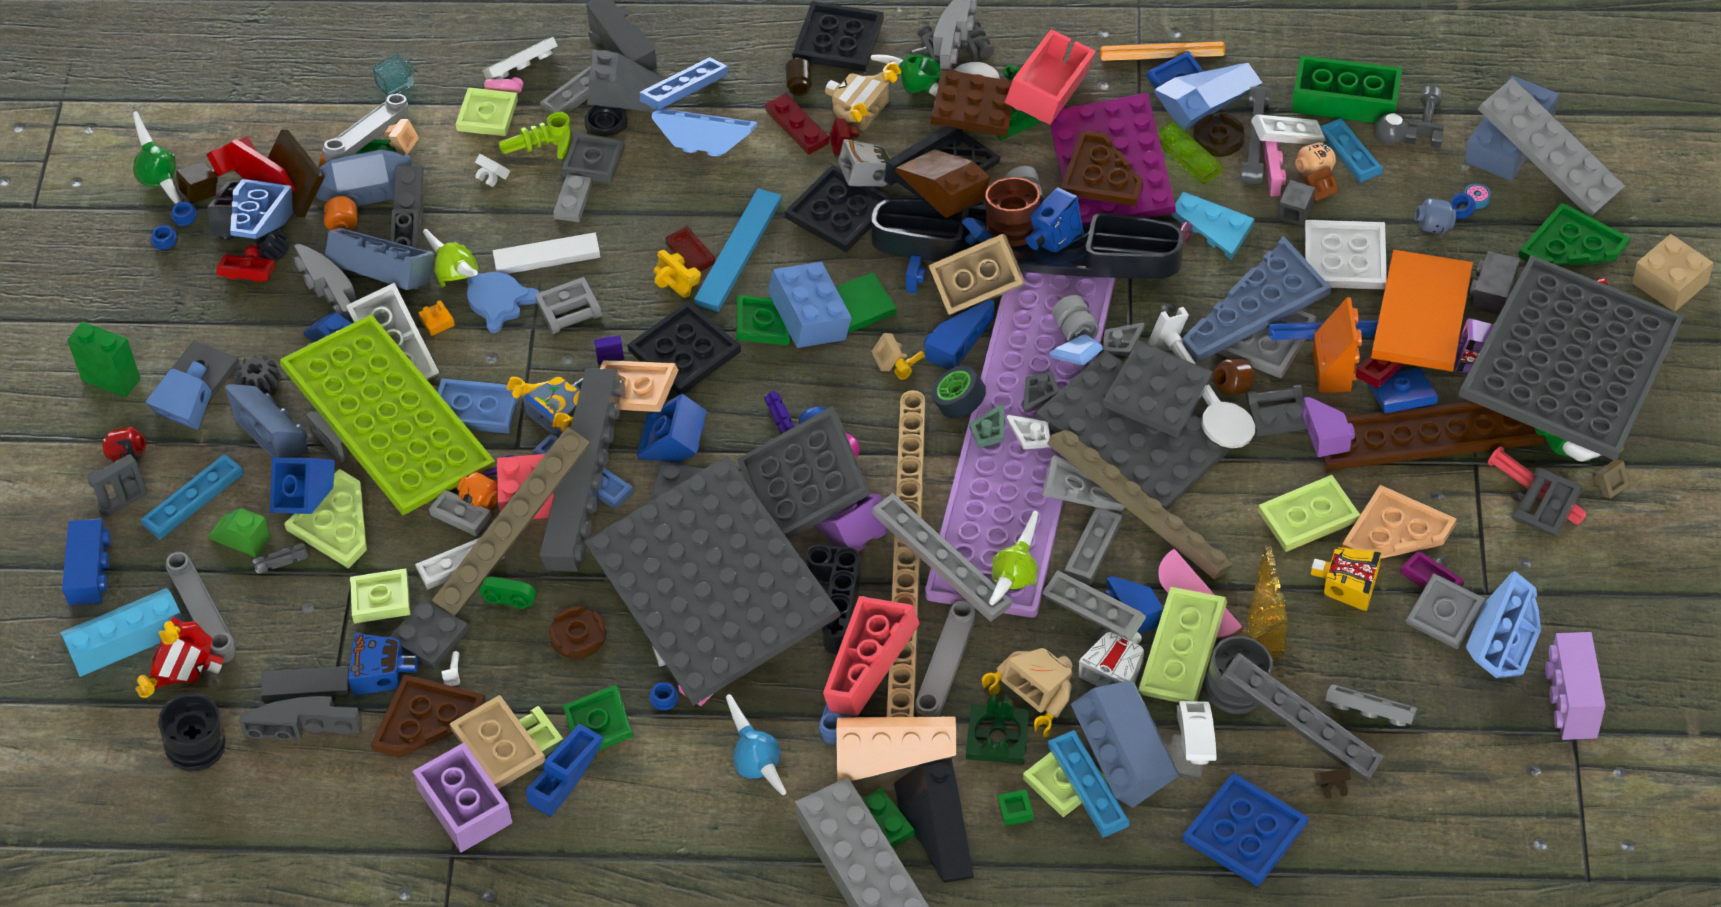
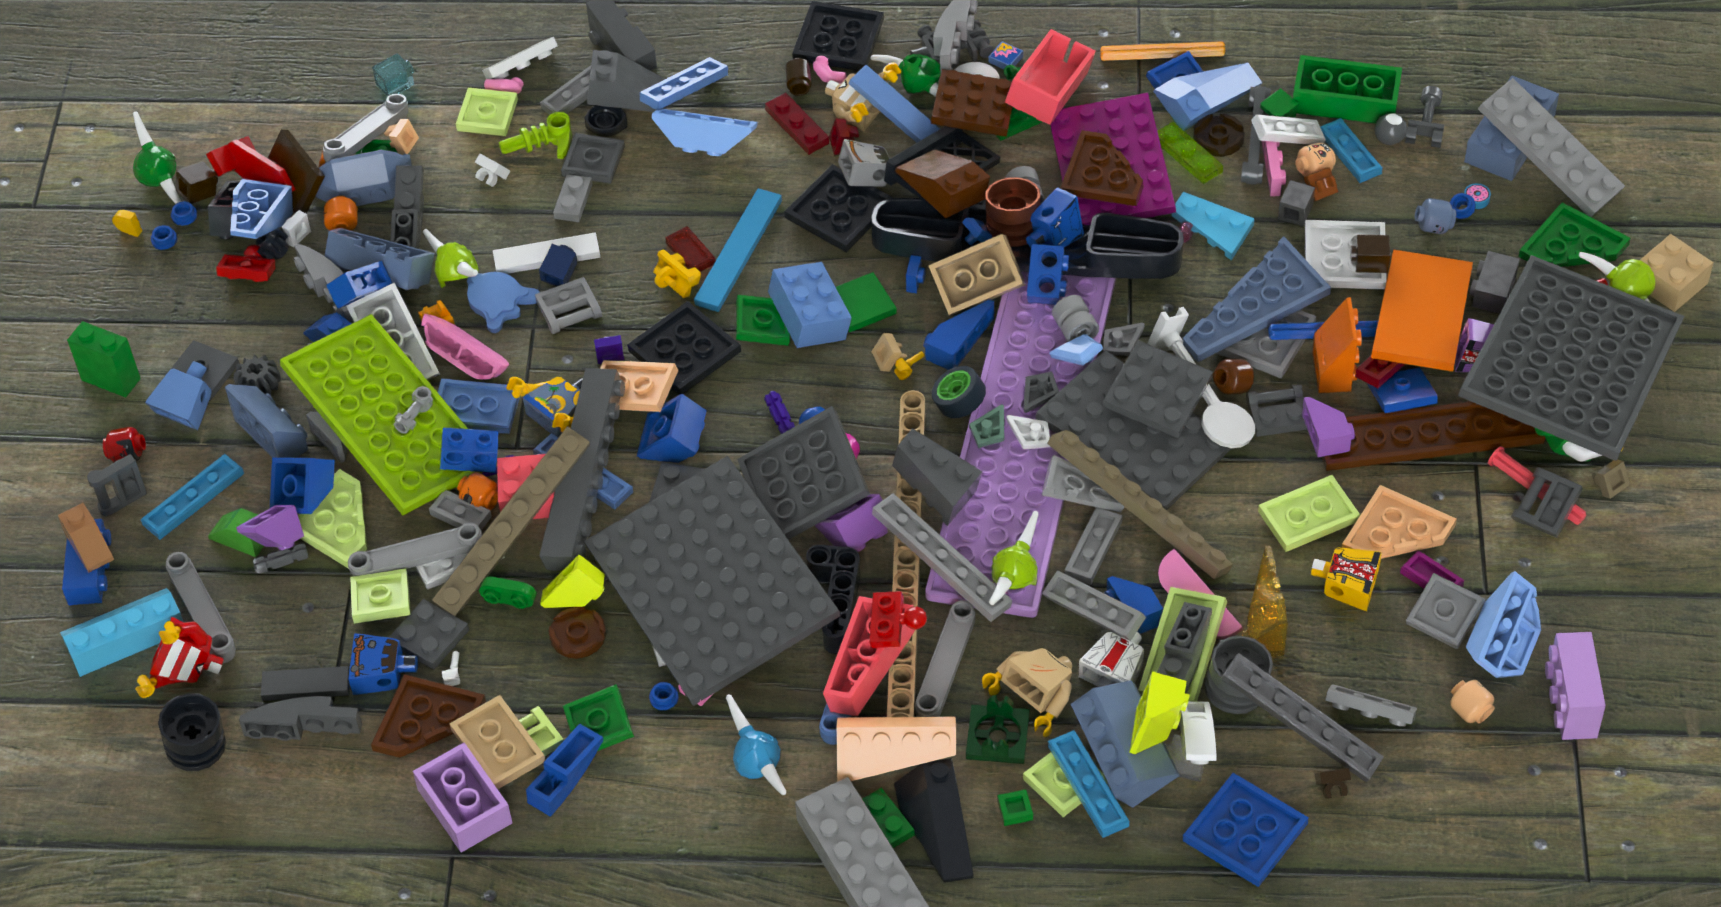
(85, 537): none -> medium nougat slope
(127, 222): none -> yellow tile
(274, 527): none -> medium lavender slope
(296, 228): none -> white plate
(358, 284): none -> blue brick
(416, 551): none -> light grey piece
(421, 403): none -> light grey bar
(462, 349): none -> bright pink brick
(469, 450): none -> blue brick
(558, 265): none -> dark blue brick
(574, 585): none -> neon yellow slope
(825, 73): none -> bright pink arm
(888, 619): none -> red plate
(892, 104): none -> medium blue tile
(936, 473): none -> dark grey wedge
(1005, 55): none -> tile
(1042, 274): none -> blue brick
(1158, 711): none -> neon yellow slope
(1186, 642): none -> dark grey slope
(1280, 105): none -> green panel
(1371, 253): none -> dark brown brick
(1472, 701): none -> light nougat head
(1629, 276): none -> lime helmet

